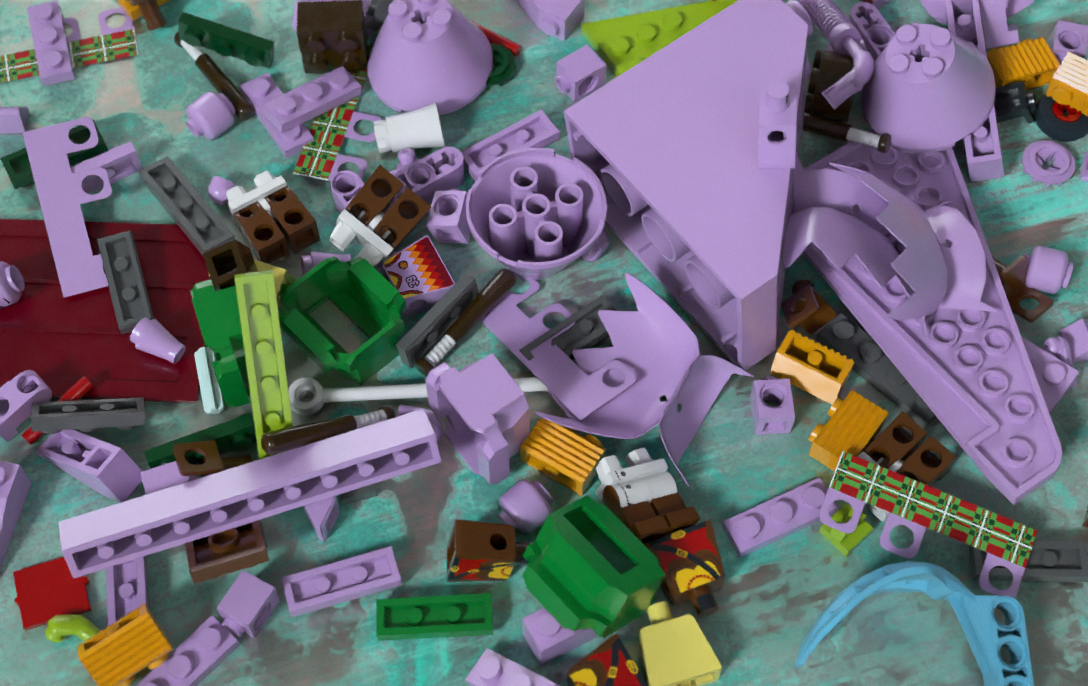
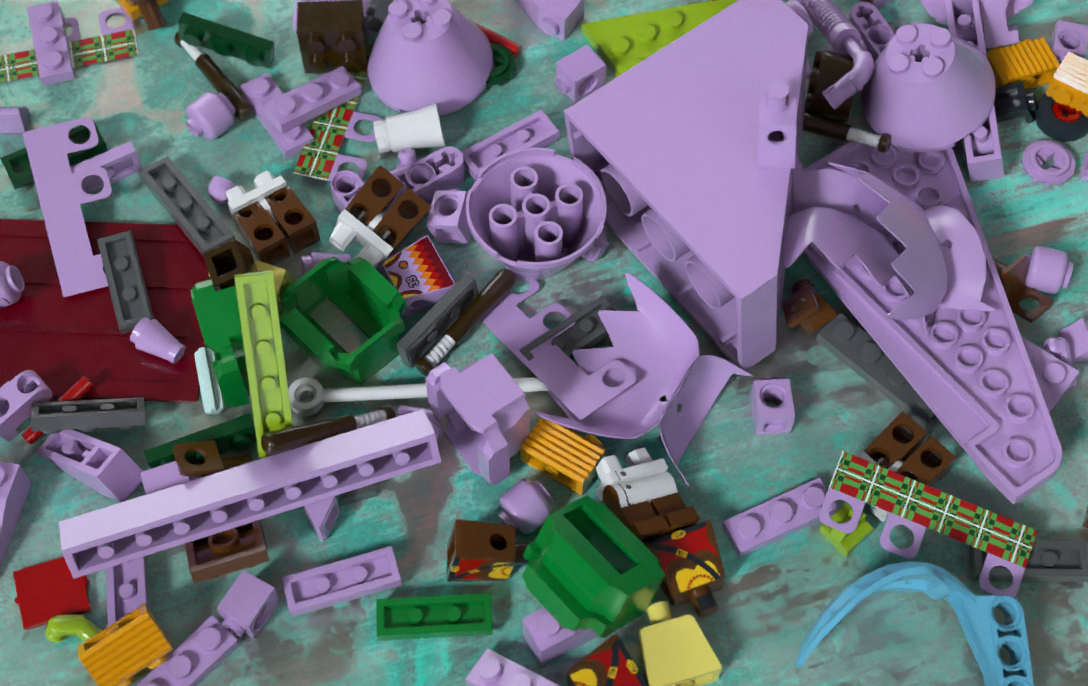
(812, 367): light orange brick -> none
(850, 429): light orange brick -> none

